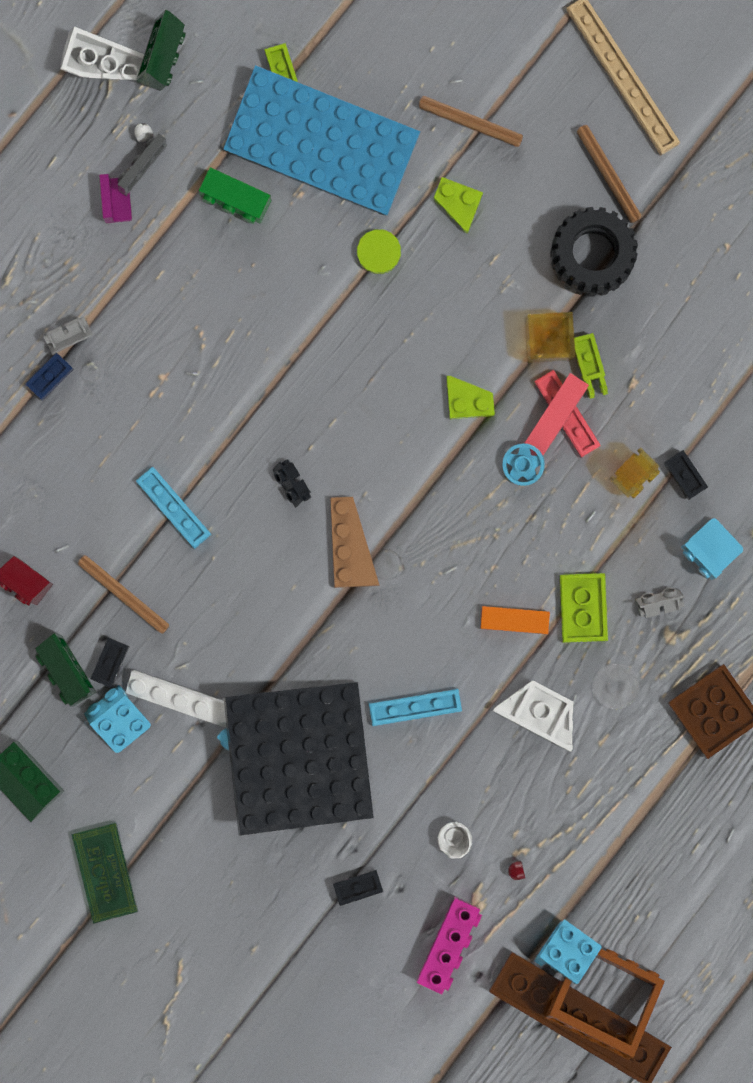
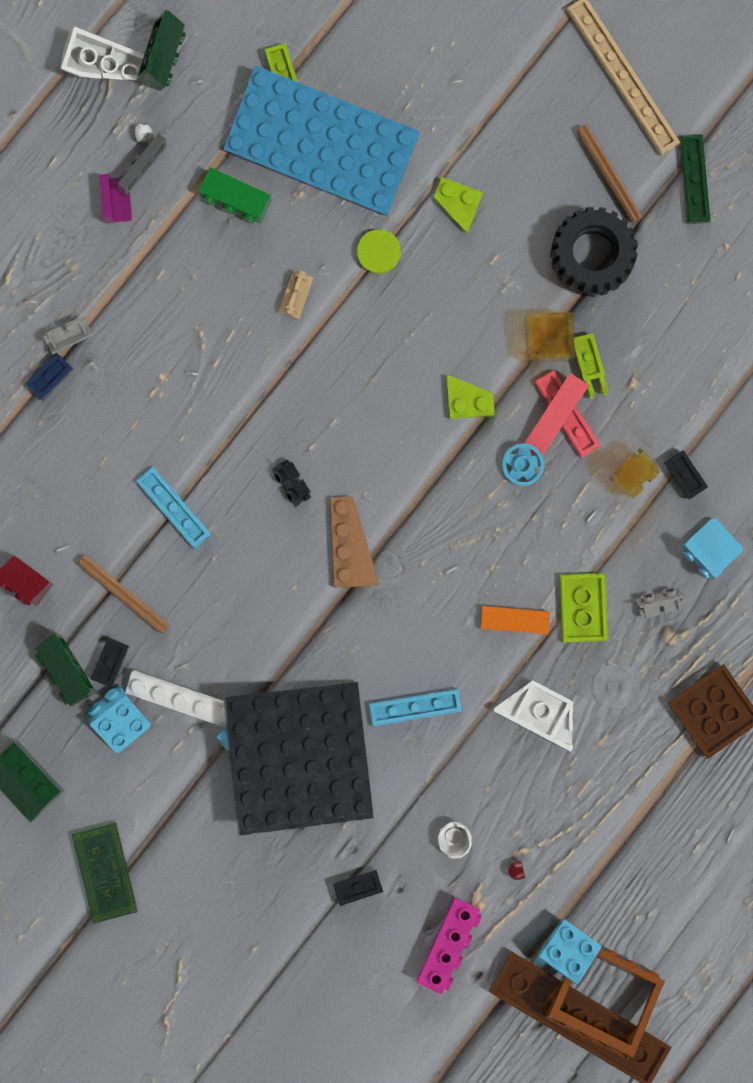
(296, 294): none -> tan hinge
(470, 121): medium nougat axle -> none
(695, 179): none -> dark green tile

